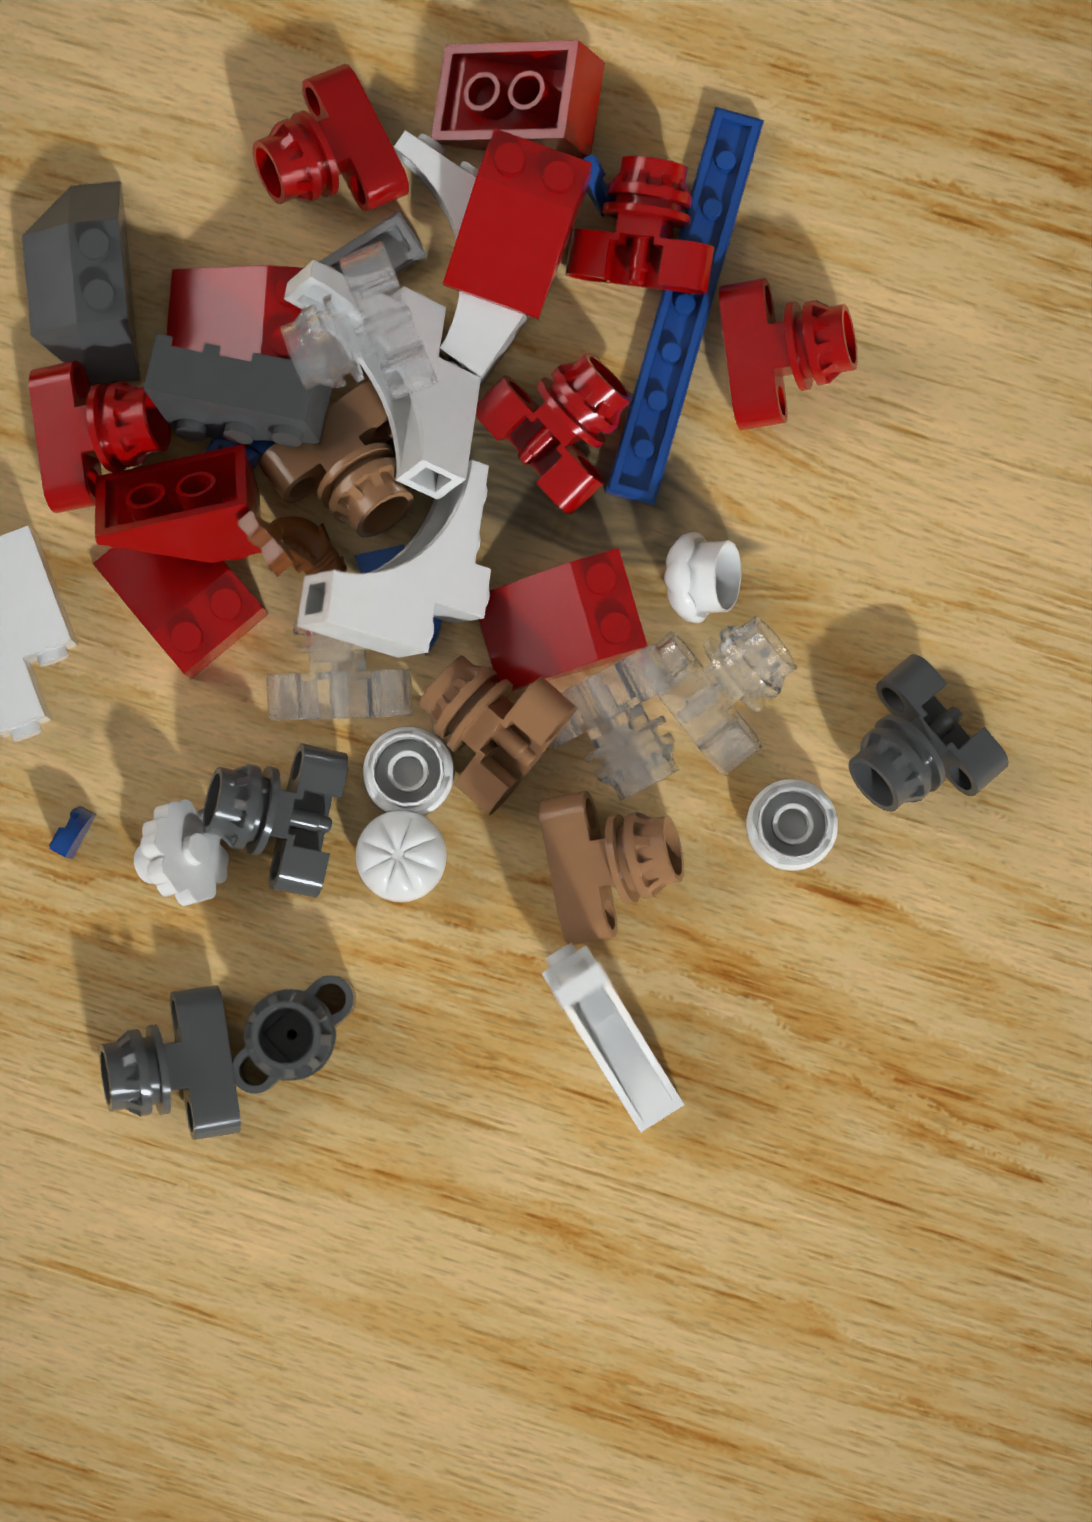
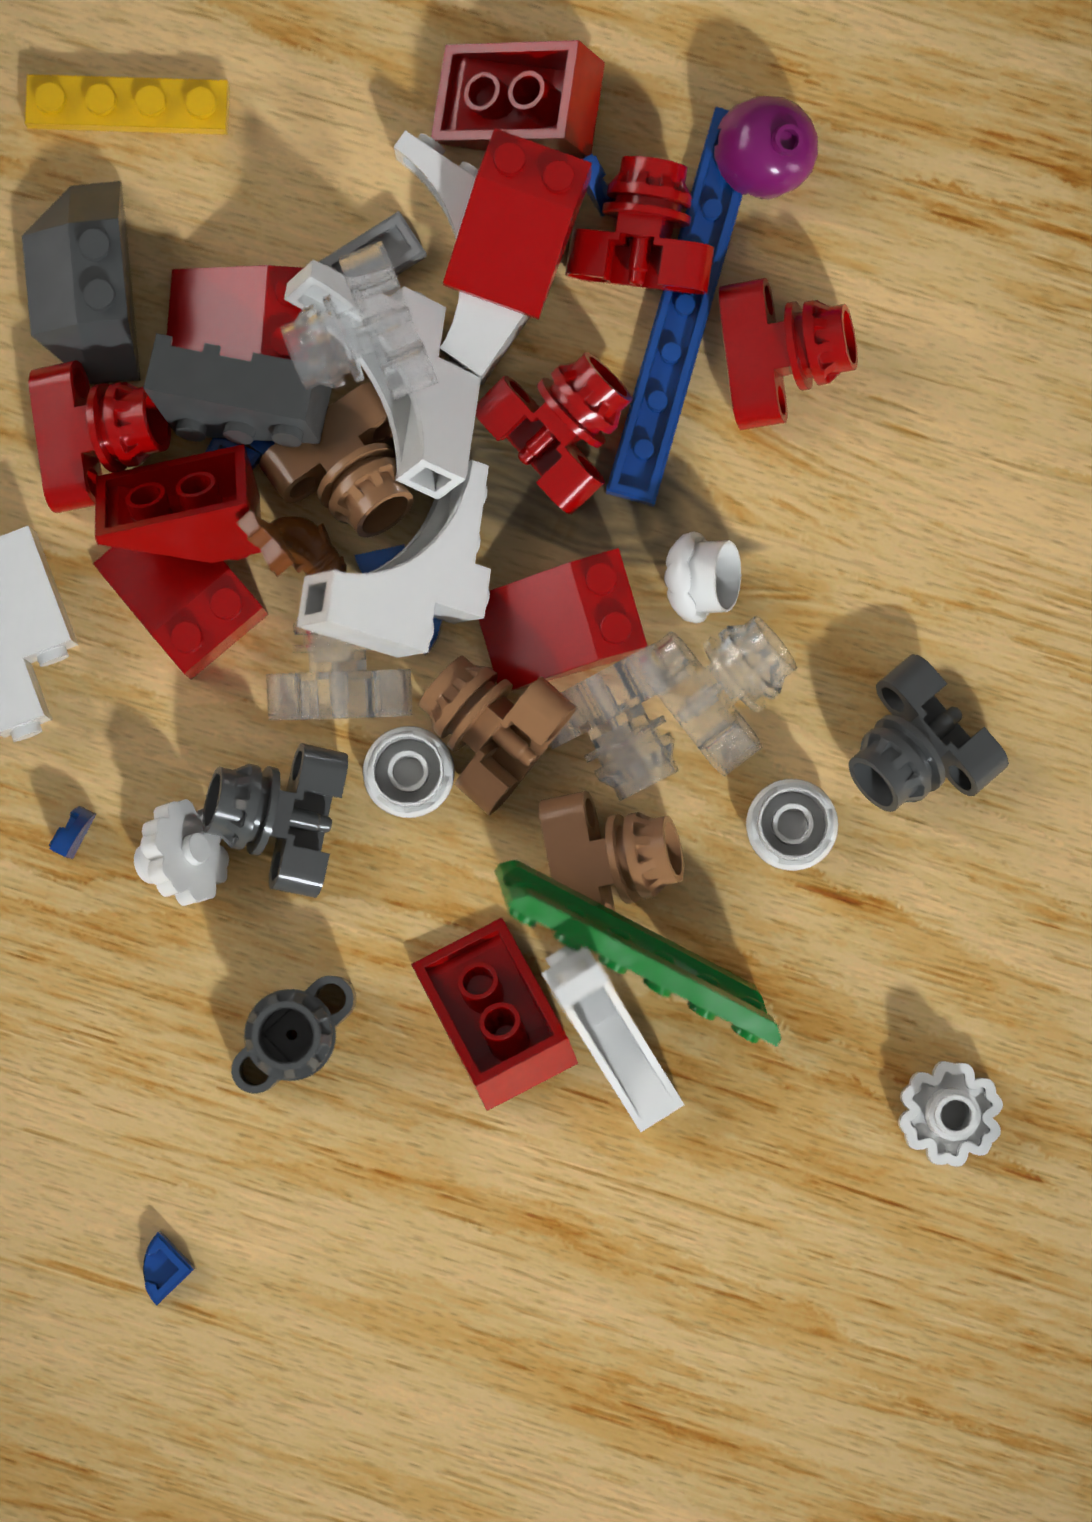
(127, 104): none -> yellow plate
(164, 1267): none -> blue tile
(199, 1062): dark grey beam -> none
(339, 137): red beam -> none
(401, 856): white piece -> none
(495, 1014): none -> red slope
(632, 947): none -> green plate
(766, 147): none -> magenta cylinder
(950, 1113): none -> white plant

